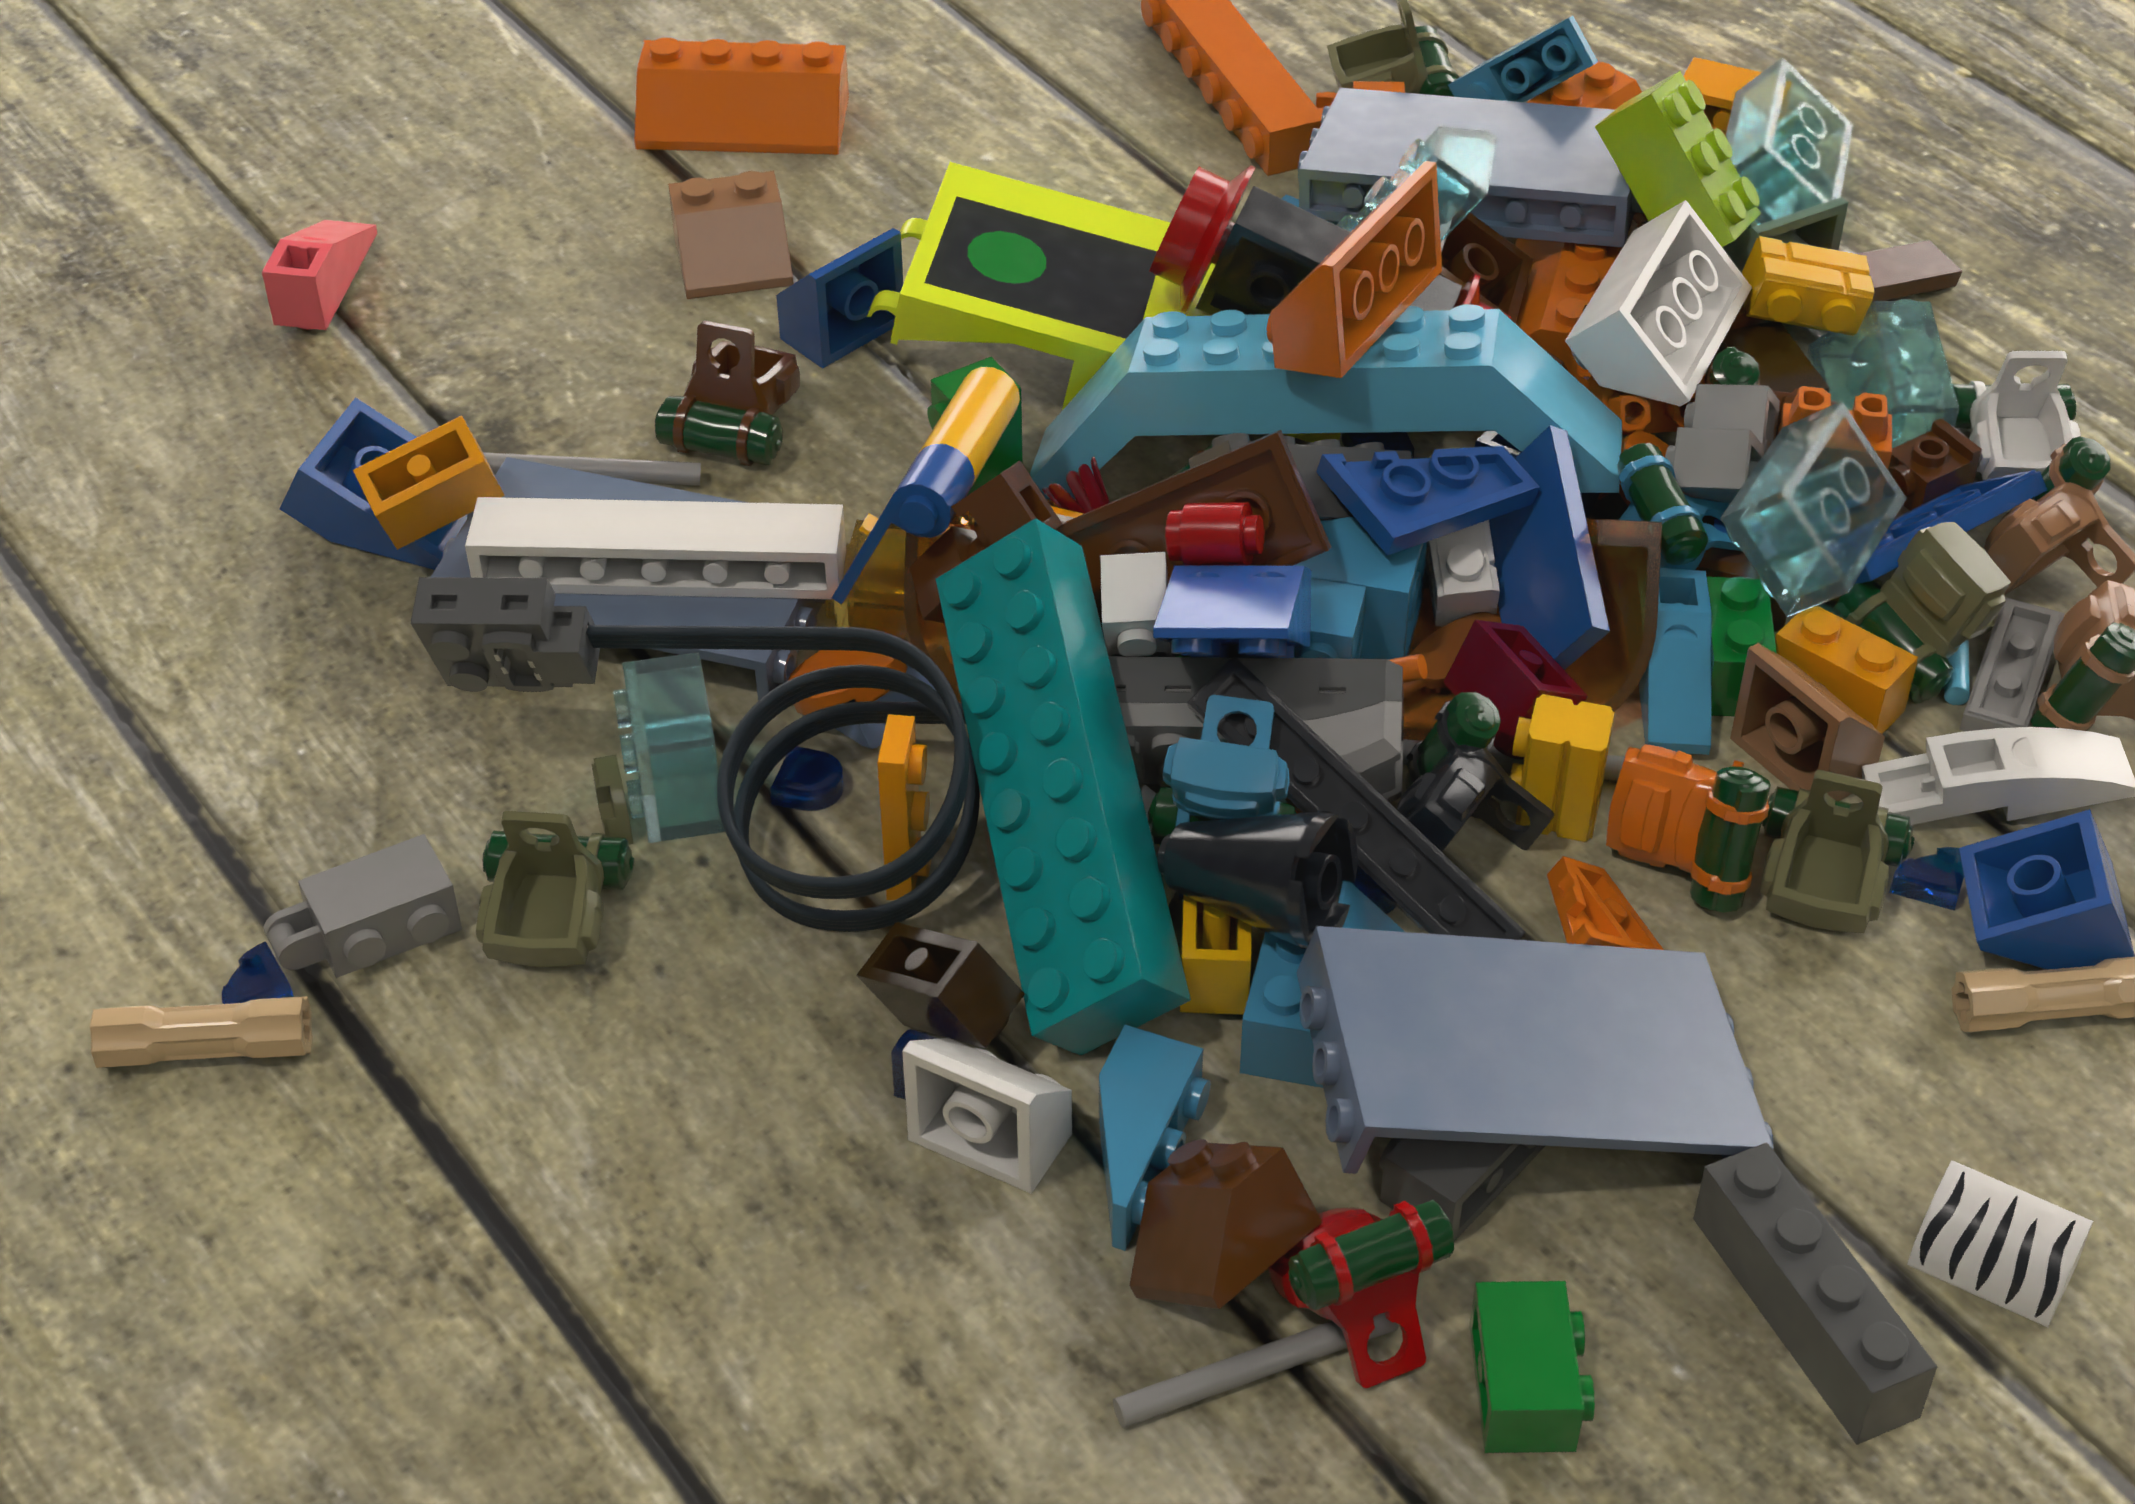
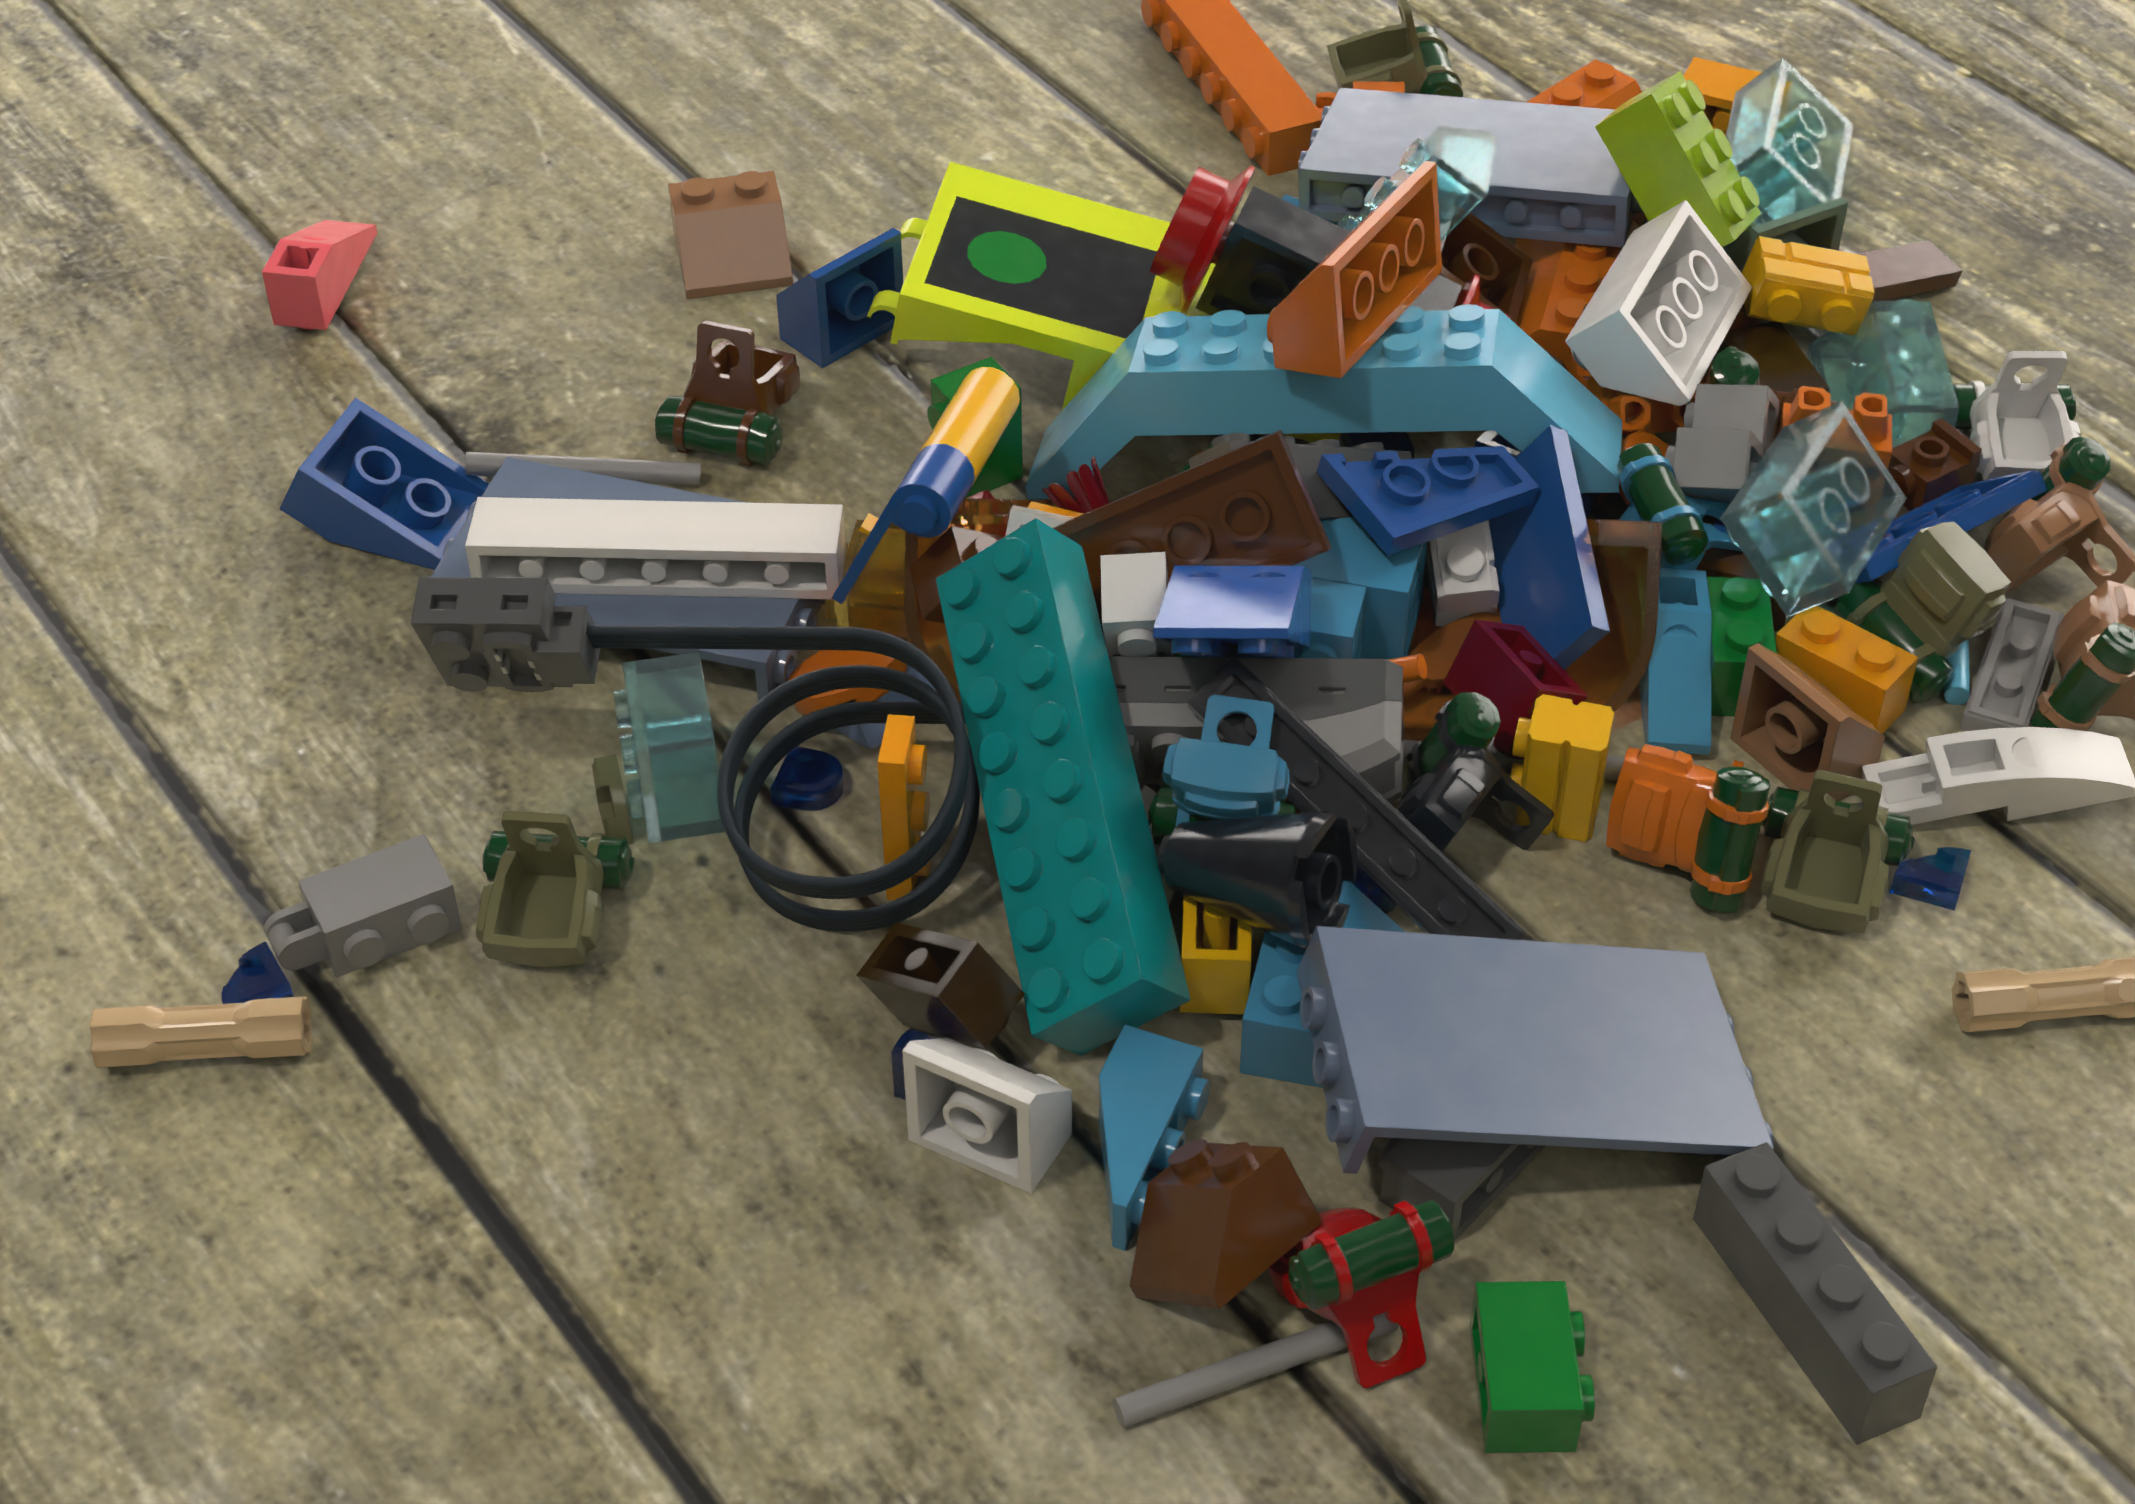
(427, 482): light orange brick -> none
(741, 96): orange slope -> none
(1006, 505): reddish brown brick -> none
(1214, 534): red brick -> none
(1529, 65): dark azure slope -> none
(1595, 908): orange wing -> none
(1999, 1243): white brick -> none
(2047, 895): blue slope -> none

